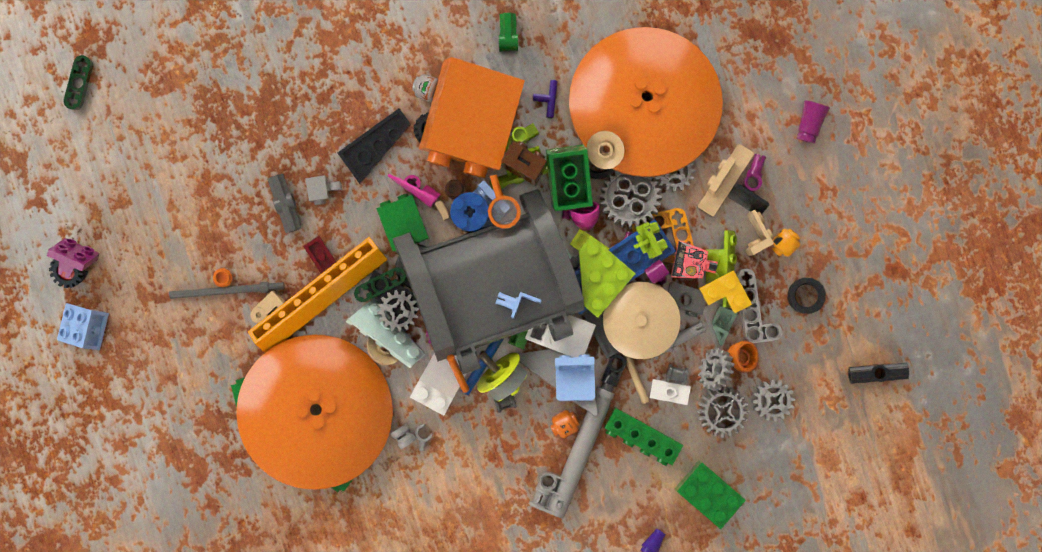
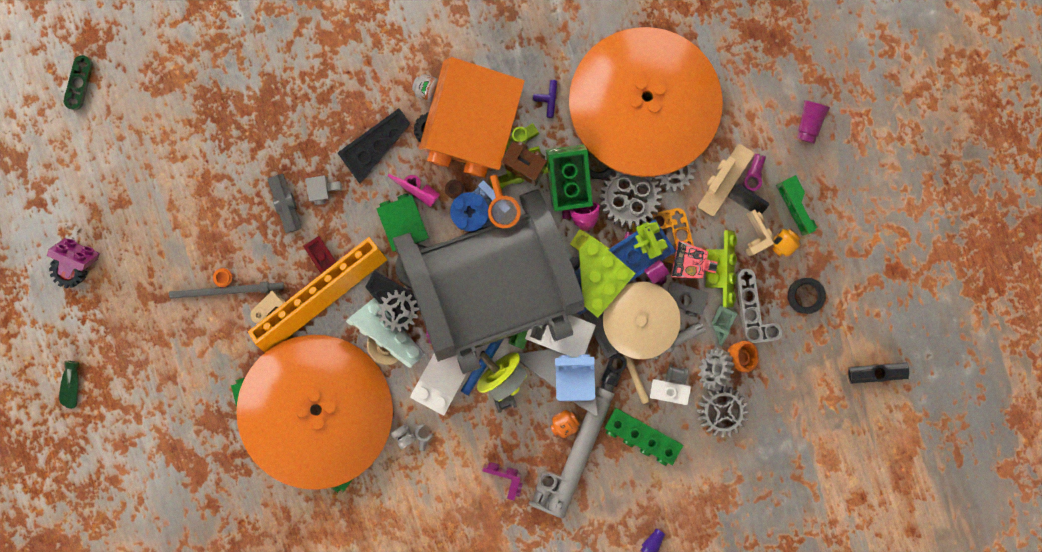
(69, 385): none -> dark green piece
(82, 327): light blue bracket -> none
(390, 273): dark green beam -> none
(442, 209): tan tile -> none
(457, 372): orange bar -> none
(508, 38): green piece -> none
(510, 473): none -> magenta bracket
(514, 303): light blue bracket -> none
(596, 151): tan dish -> none
(710, 494): green brick -> none
(728, 287): yellow plate -> none
(779, 405): light grey gear -> none
(793, 194): none -> green piece

